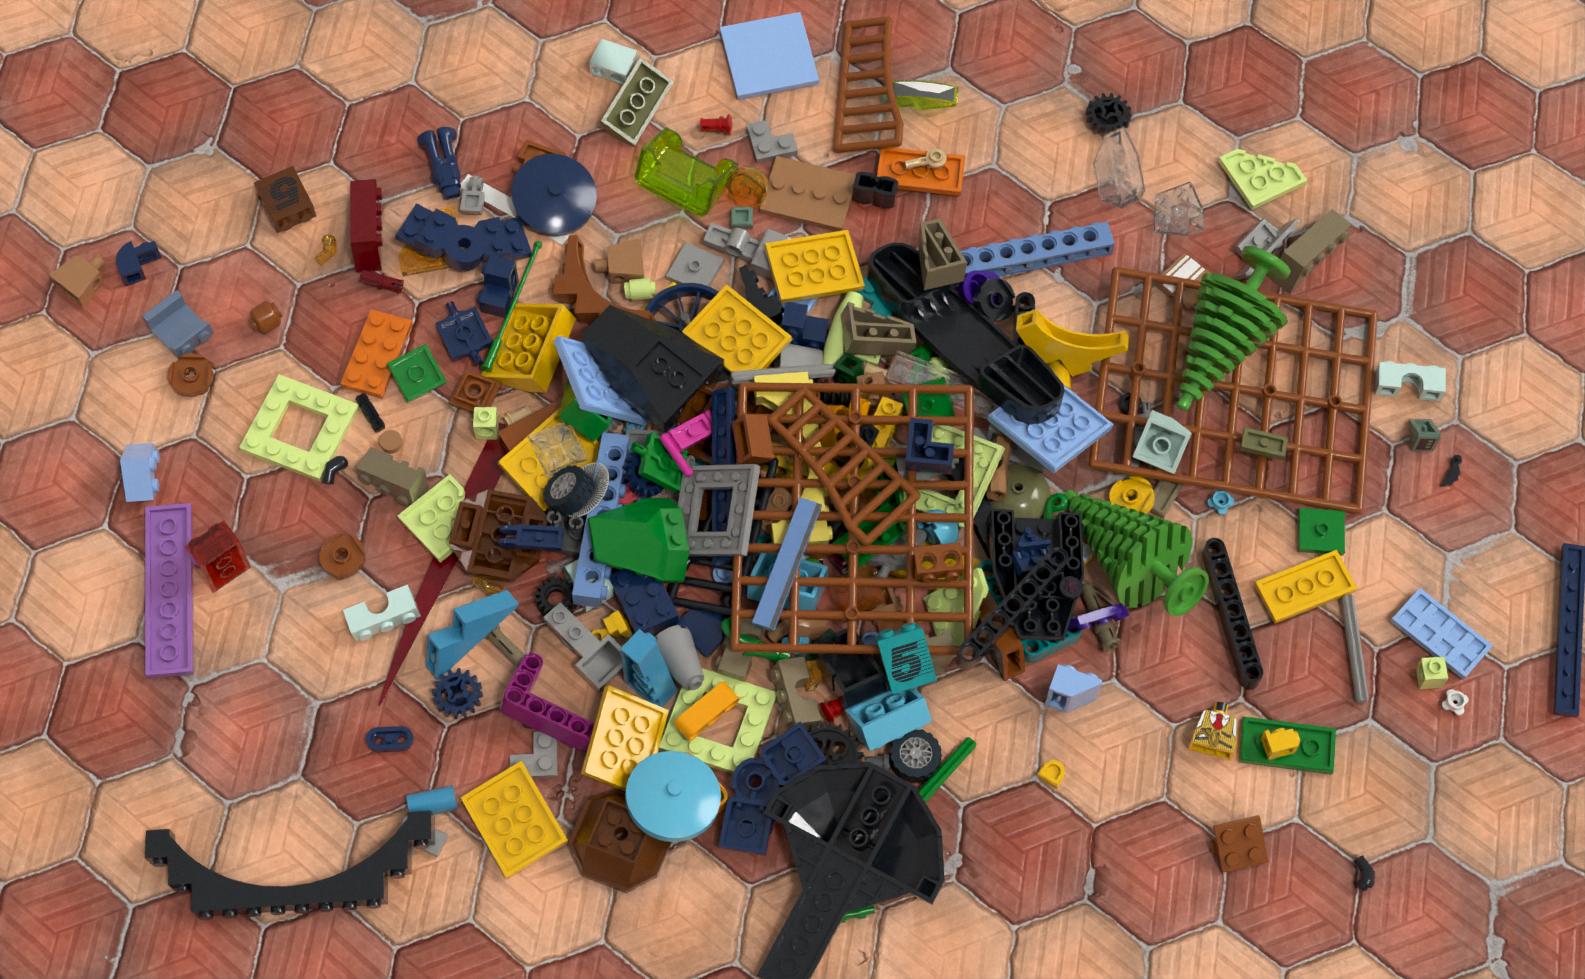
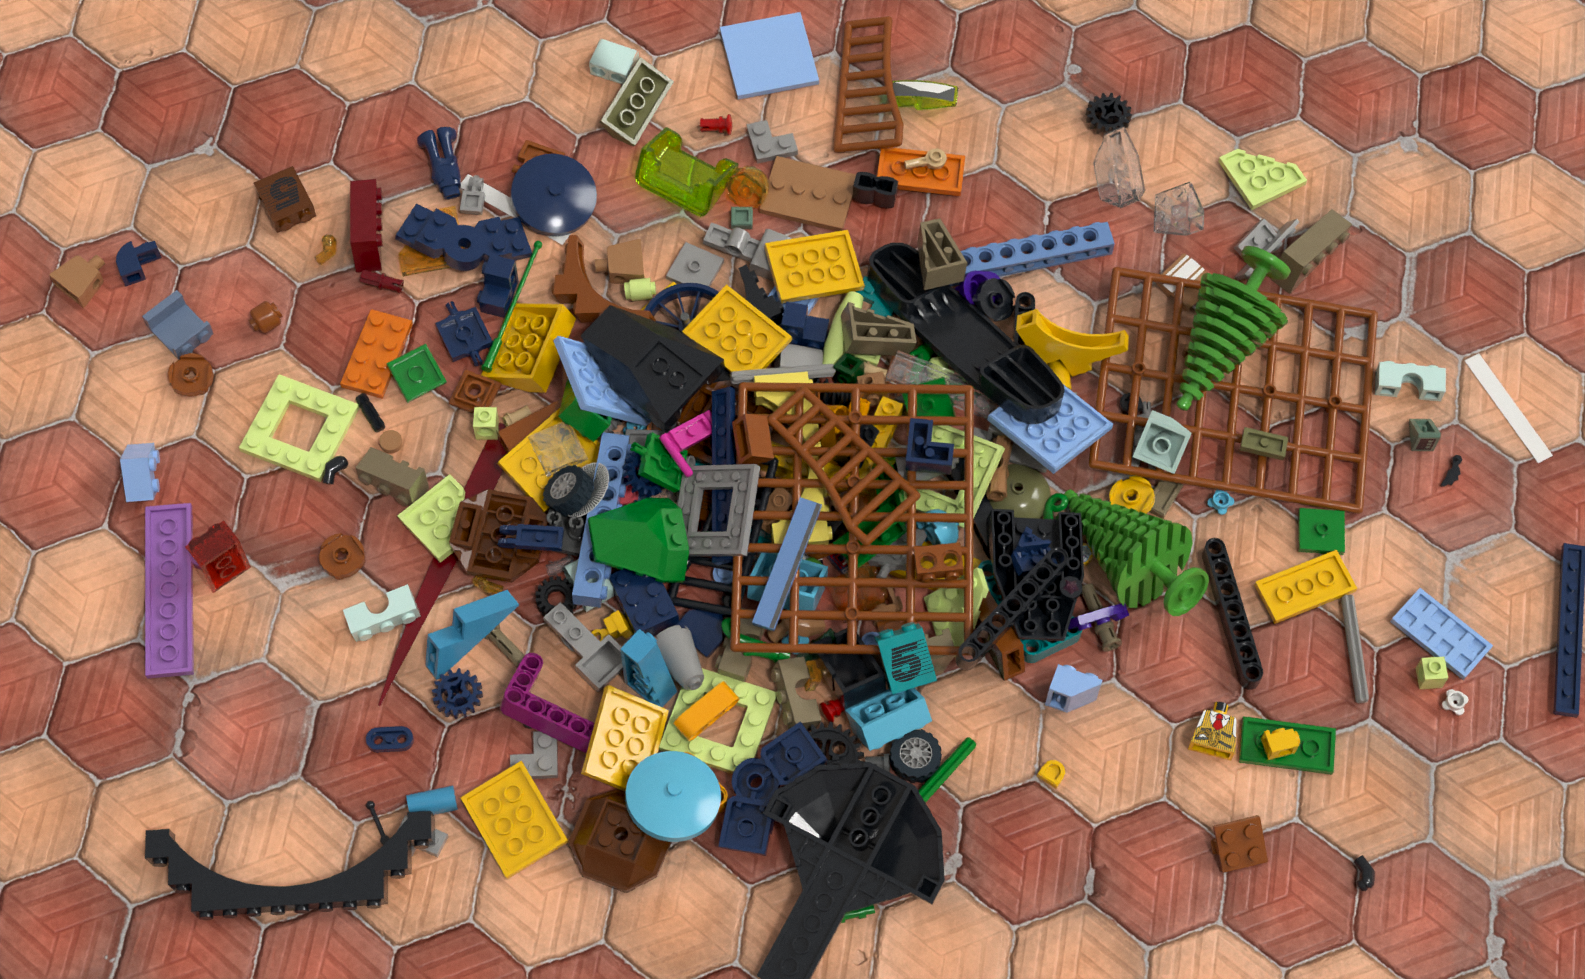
(370, 805): none -> black hinge
(1508, 408): none -> white sticker

